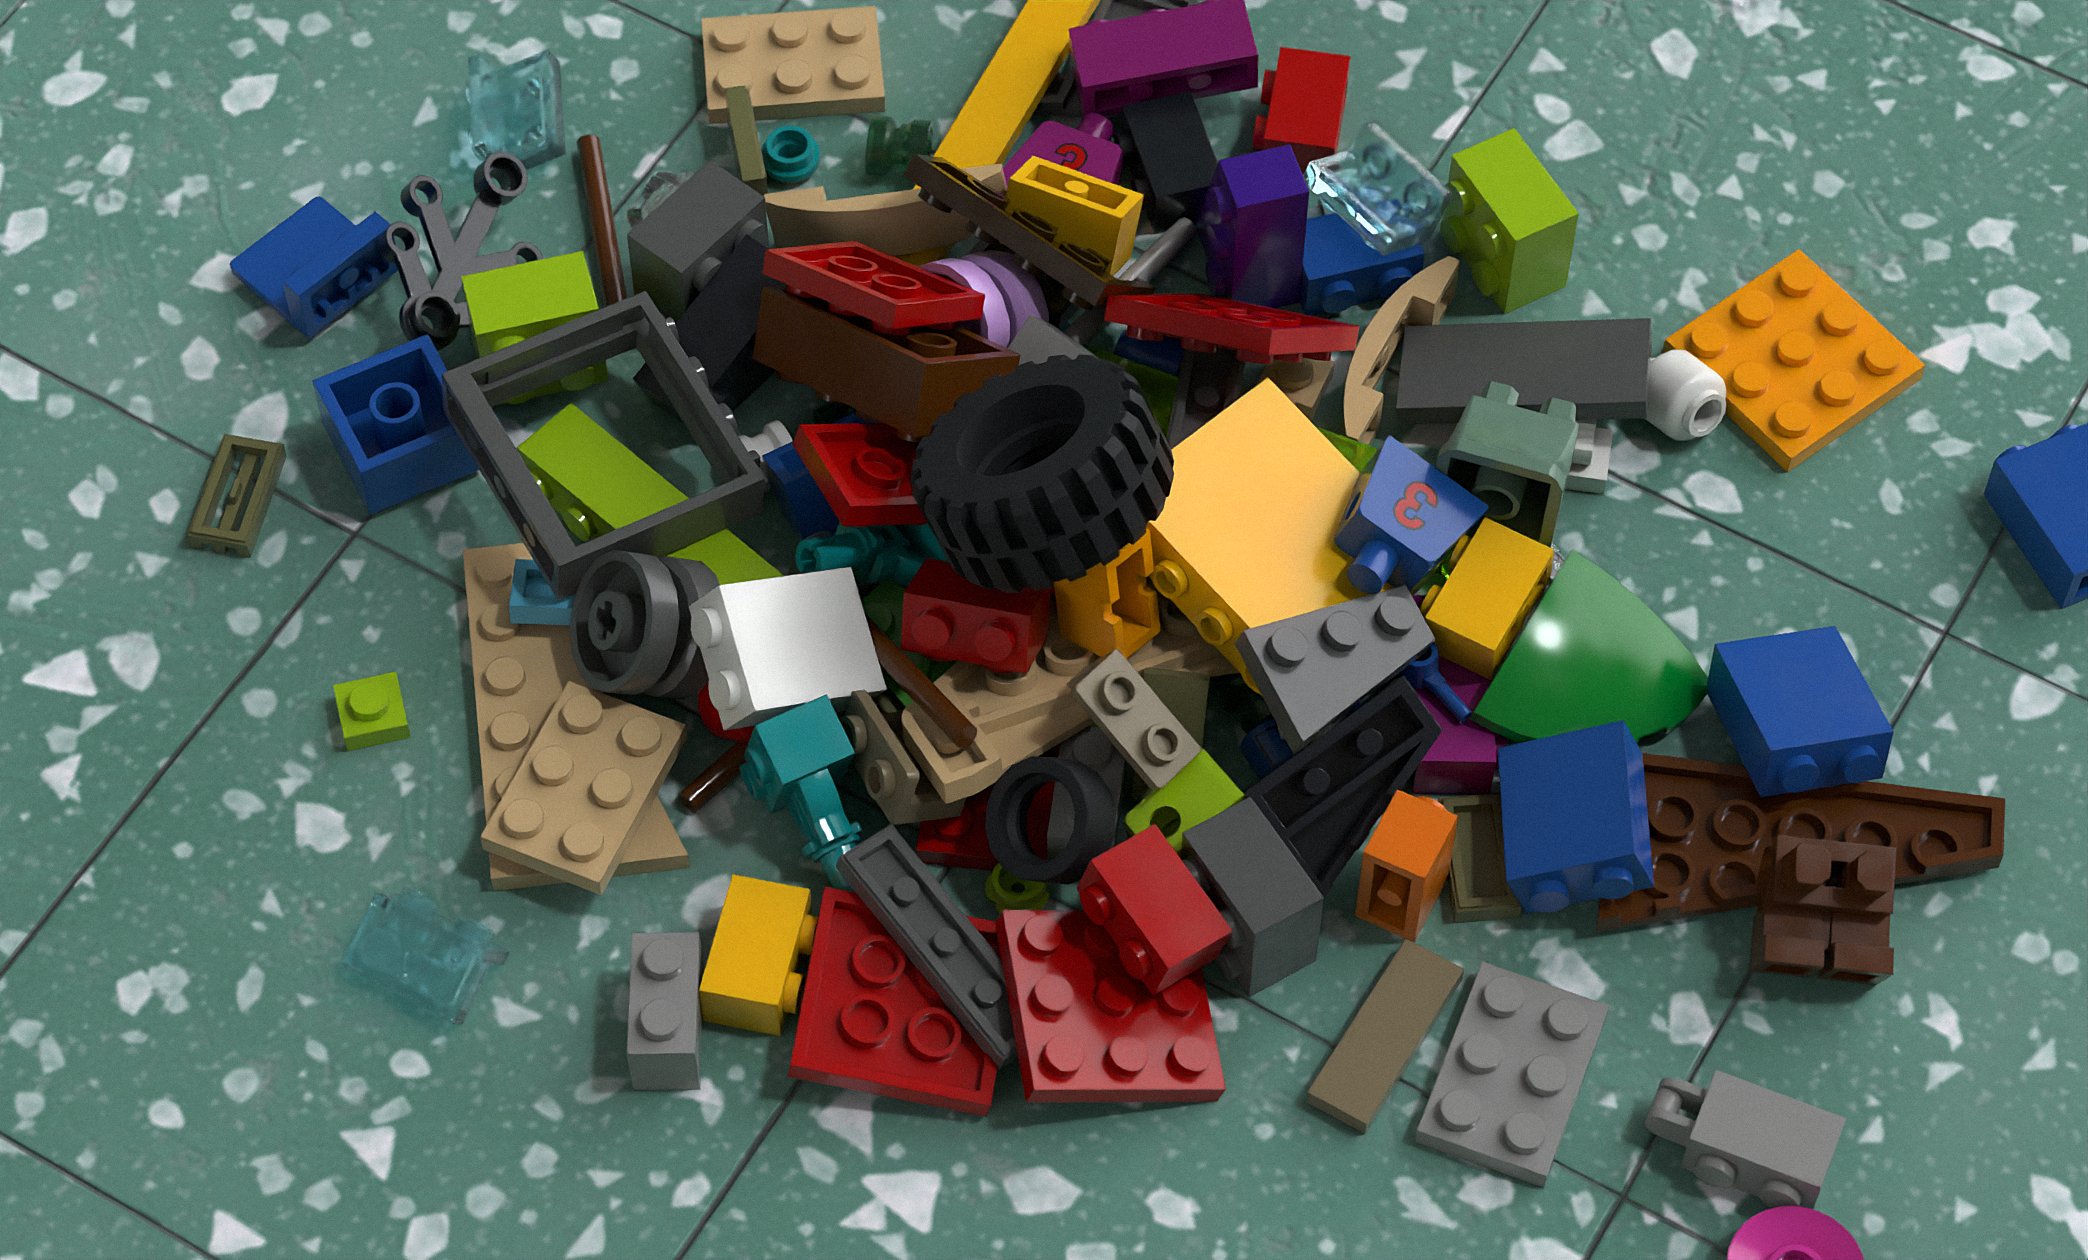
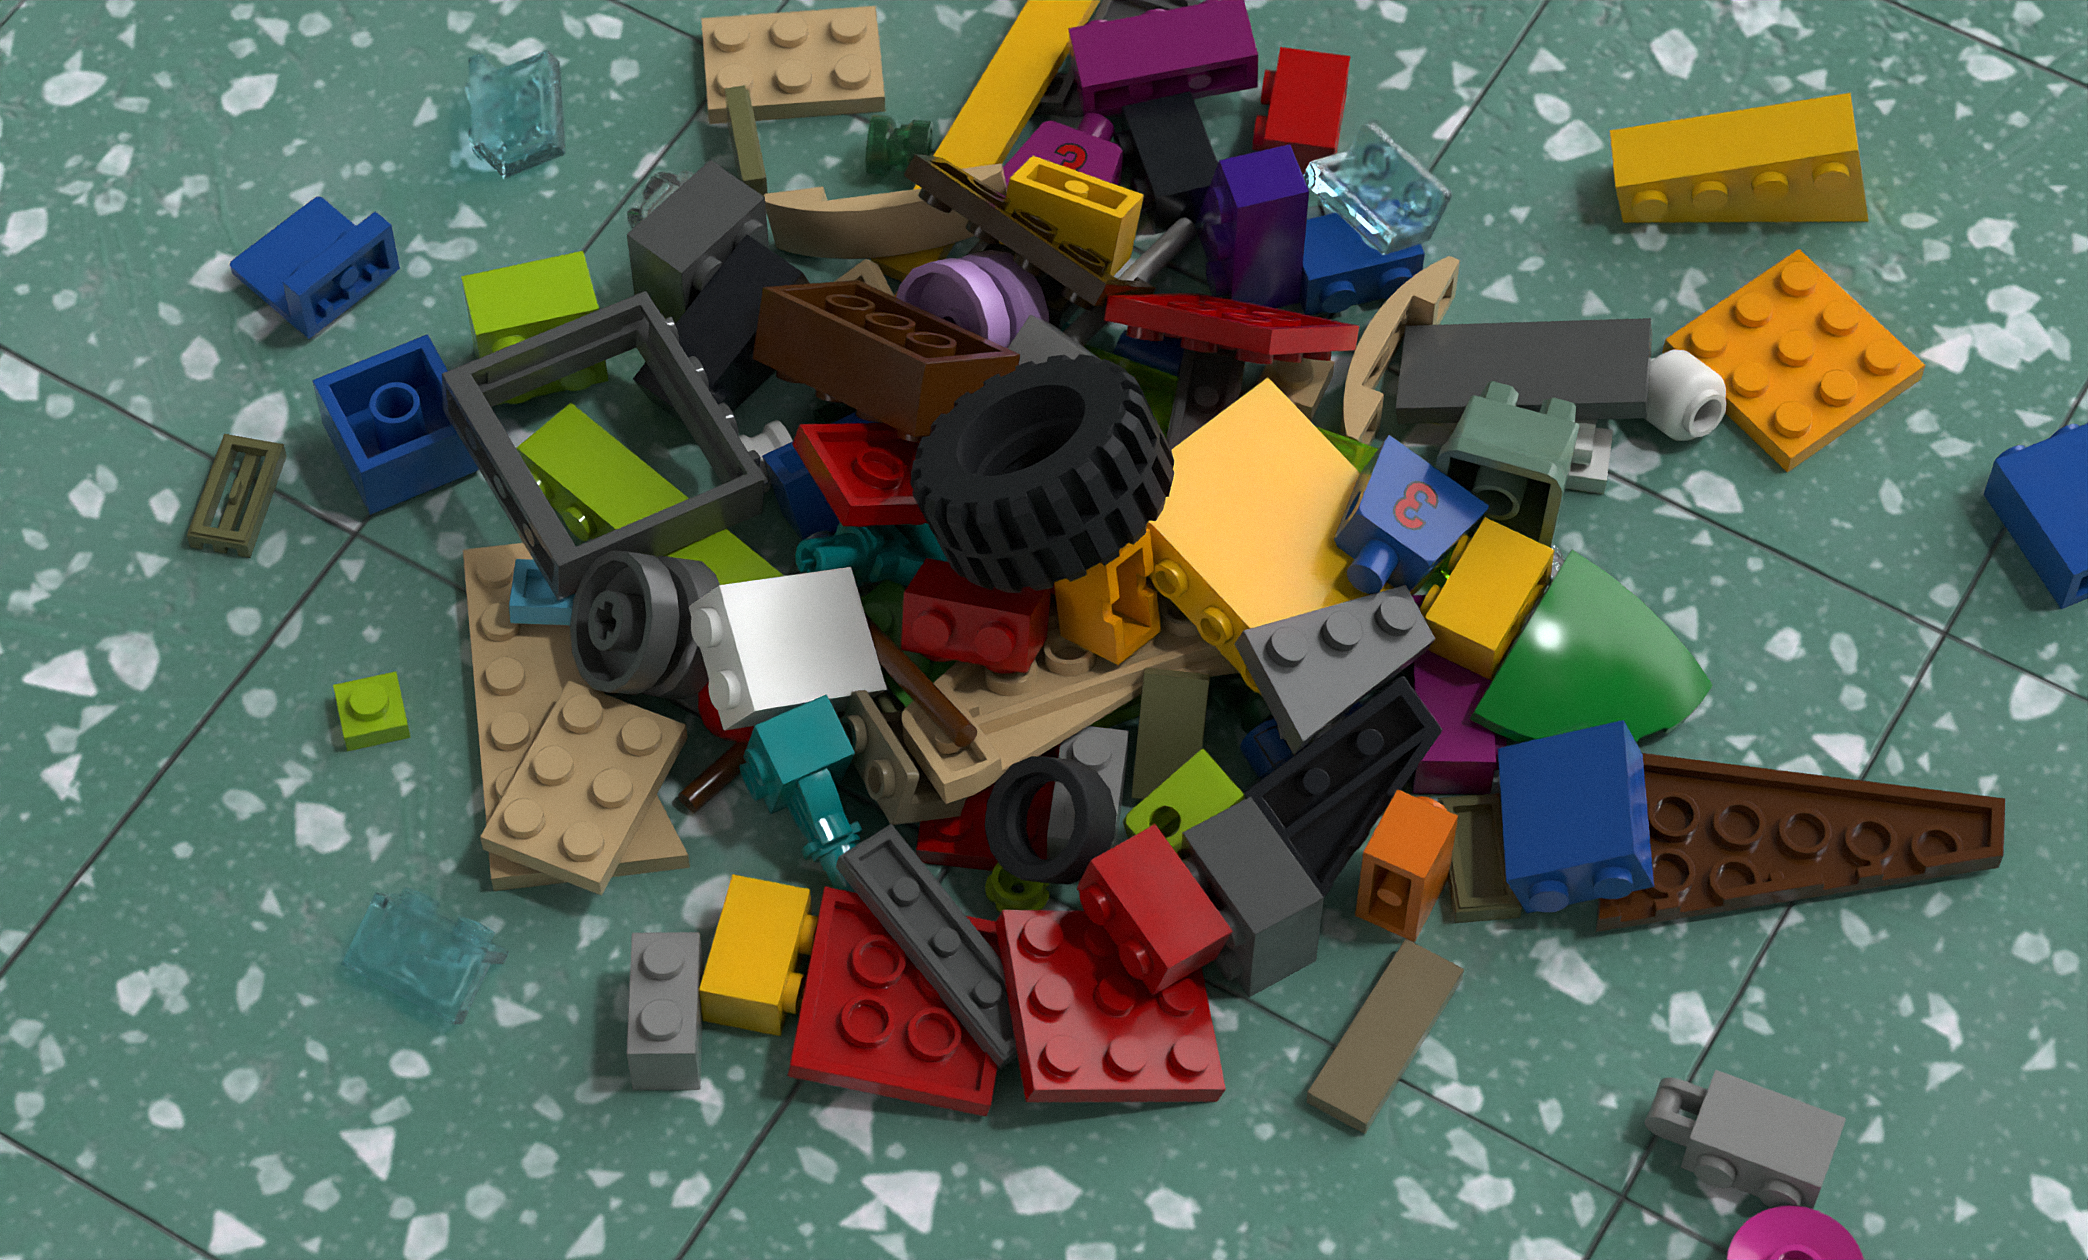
(451, 256): plant -> none
(601, 220): reddish brown bar -> none
(790, 142): teal plate -> none
(874, 286): red plate -> none
(1133, 719): dark tan bracket -> none
(1426, 675): blue hand -> none
(1509, 221): lime brick -> none
(1512, 1074): light grey plate -> none
(1744, 166): none -> yellow wedge
(1798, 711): blue brick -> none
(1814, 875): reddish brown hips -> none

